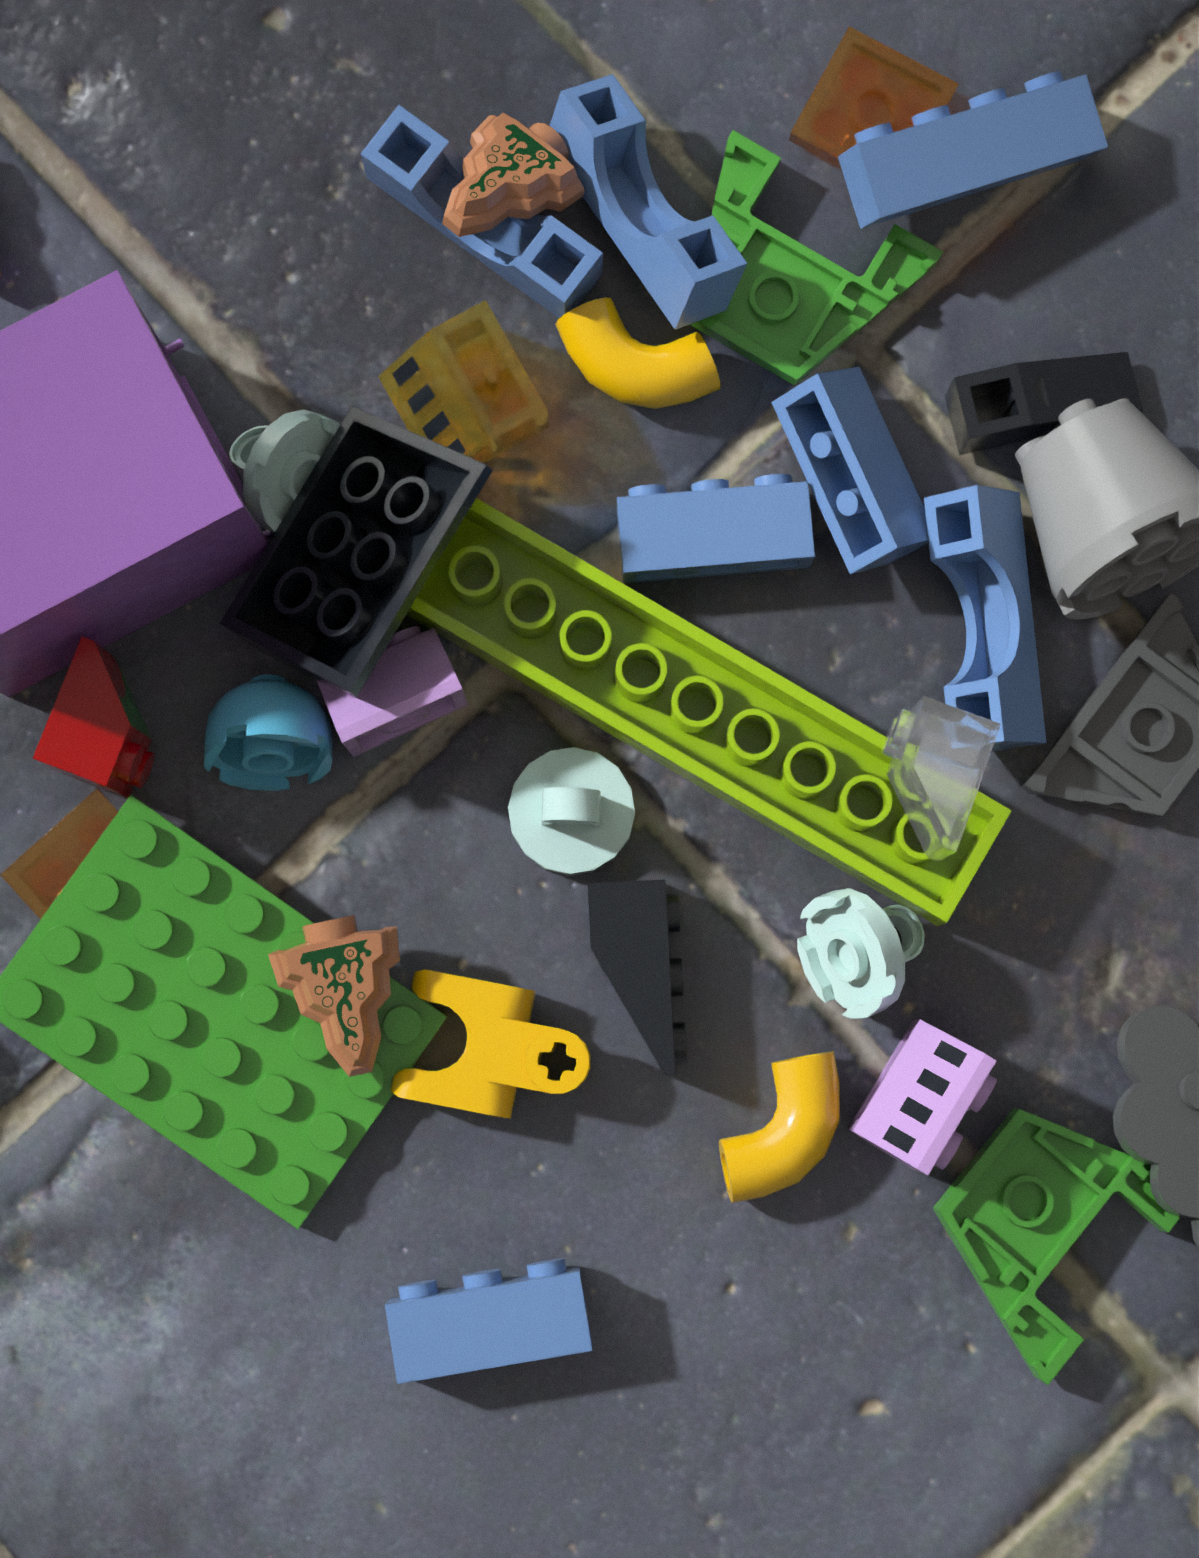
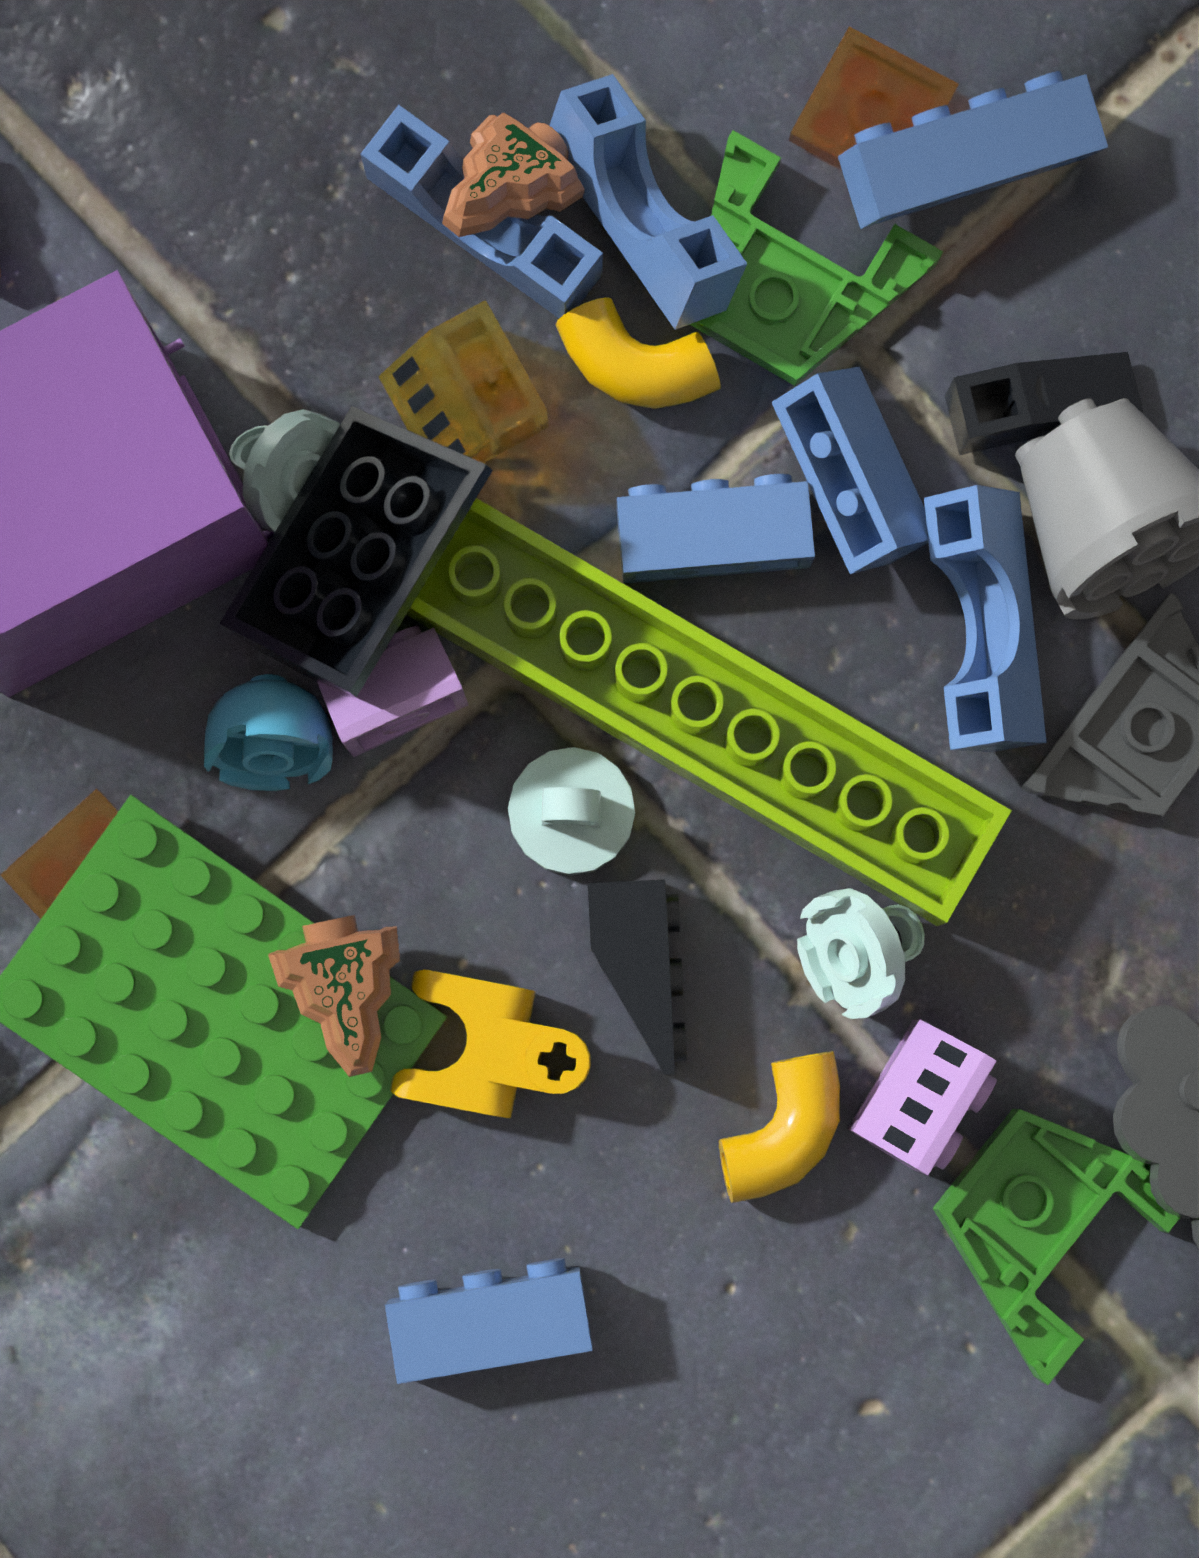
(96, 725): red slope -> none
(938, 769): clear slope -> none

